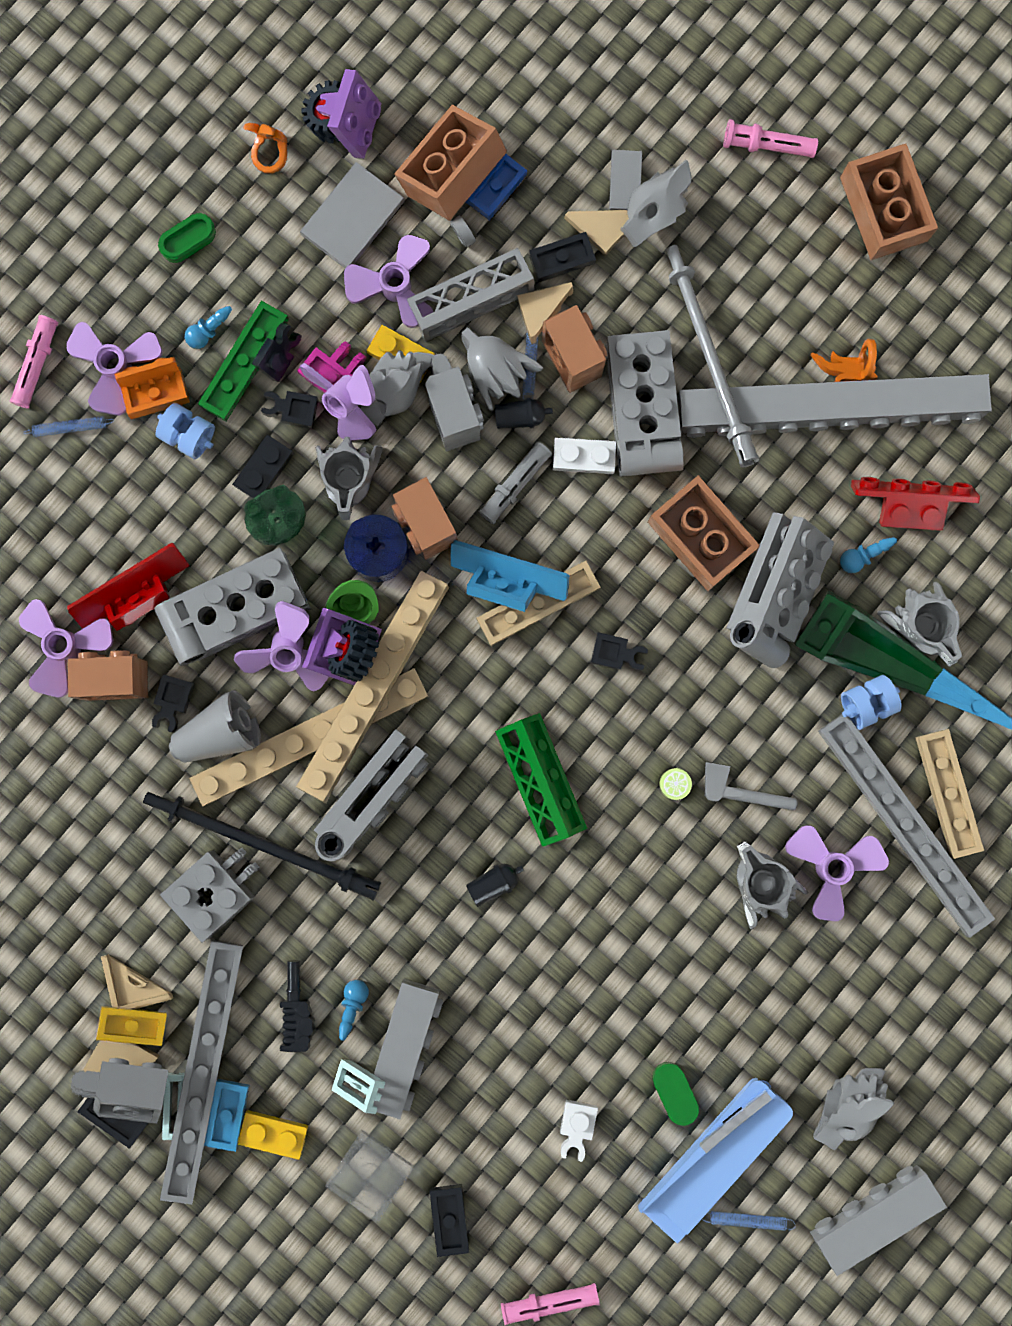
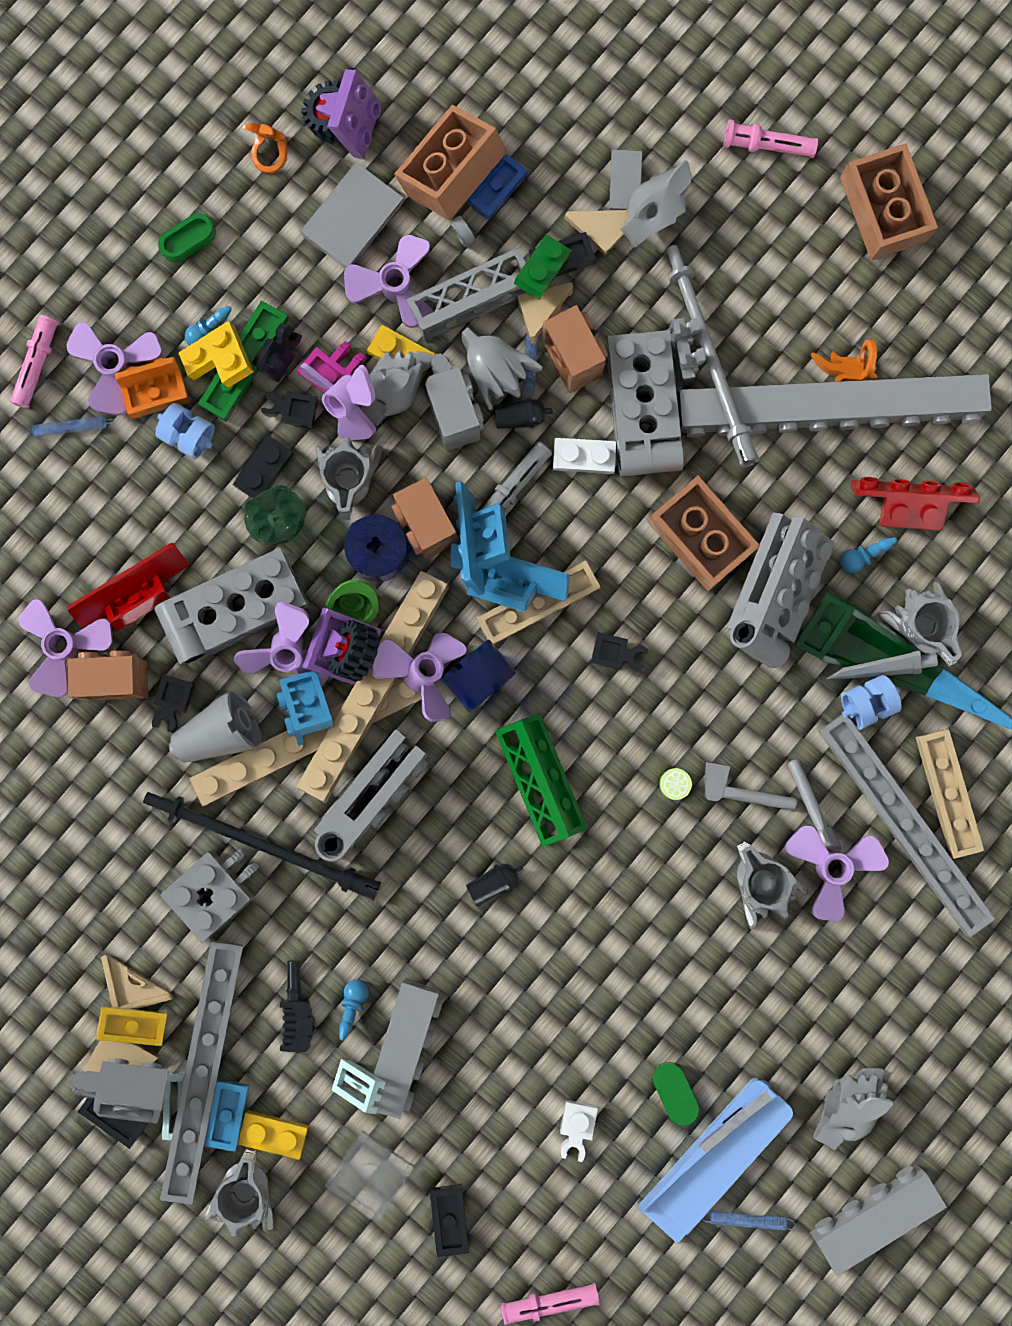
(220, 350): none -> yellow plate
(243, 1197): none -> light grey piece
(305, 705): none -> dark azure bracket
(396, 663): none -> lavender piece
(479, 675): none -> clear blue brick
(482, 537): none -> dark azure bracket
(542, 267): none -> green plate
(685, 362): none -> light grey plate
(826, 833): none -> light grey piece
(903, 664): none -> light grey bar

